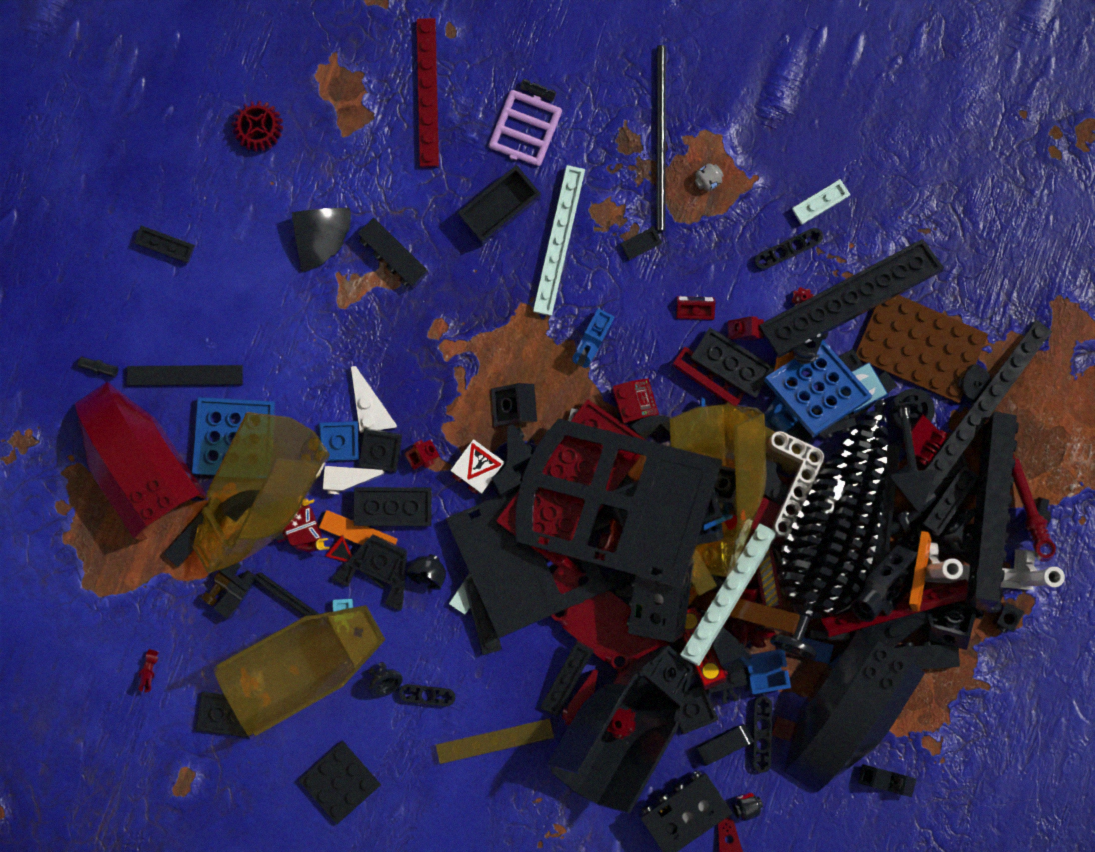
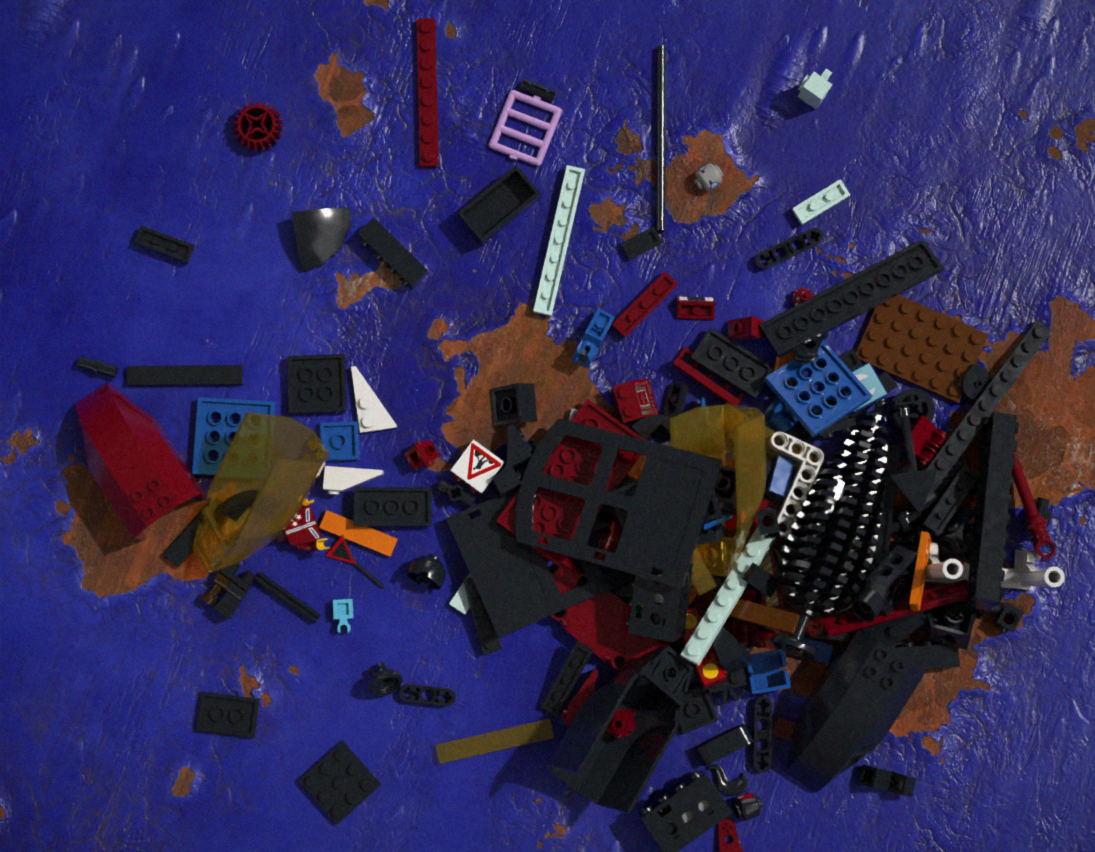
(147, 674): dark red piece -> none
(297, 666): clear yellow windscreen -> none
(317, 383): none -> black plate
(380, 450): black tile -> none
(383, 561): black wing -> none
(466, 498): none -> black axle
(644, 304): none -> dark red plate
(675, 398): none -> black plate
(730, 787): none -> black piece
(761, 580): none -> black tile
(771, 531): none -> black brick
(781, 476): none -> tile
(815, 88): none -> light aqua brick
(819, 627): none -> clear red plate

